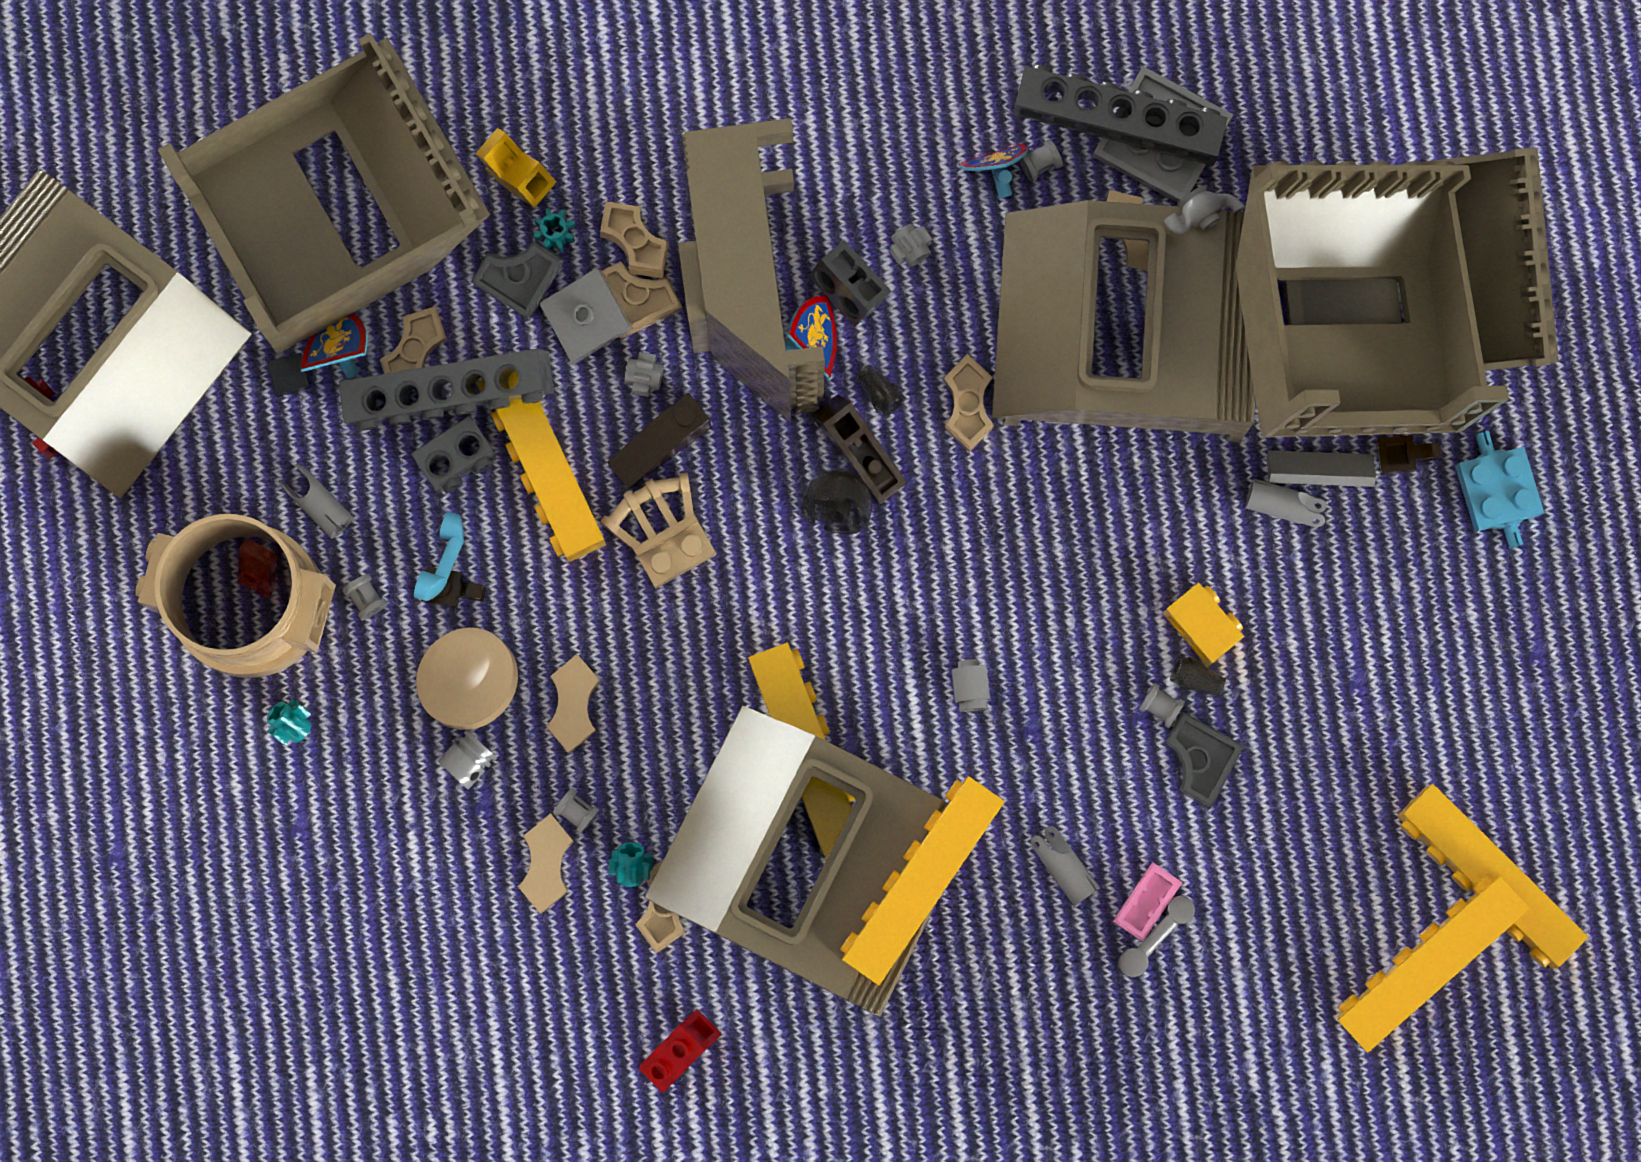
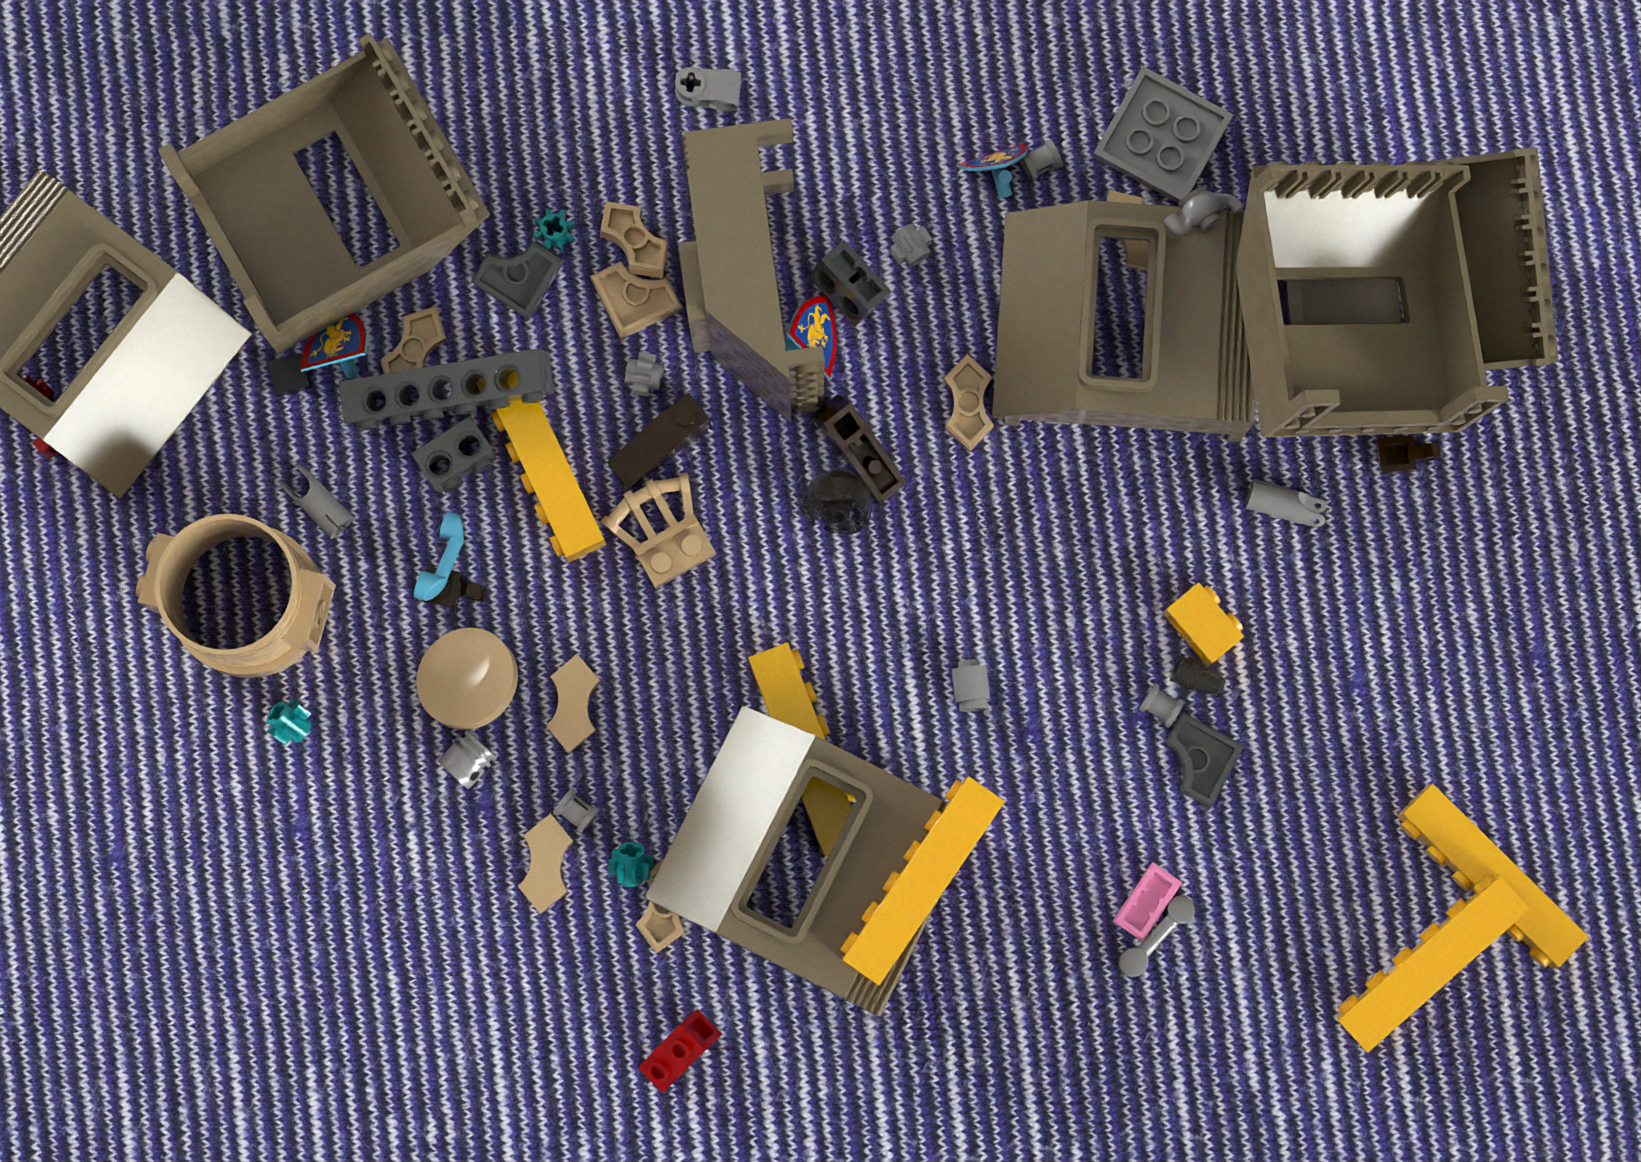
(257, 568): clear red plate -> none
(364, 597): light grey bush -> none
(515, 169): yellow brick -> none
(586, 315): light grey plate -> none
(712, 88): none -> light grey piece
(880, 390): clear smoke cone -> none
(1064, 866): light grey piece -> none
(1133, 130): dark grey brick -> none
(1321, 468): light grey tile -> none
(1499, 489): medium azure plate -> none

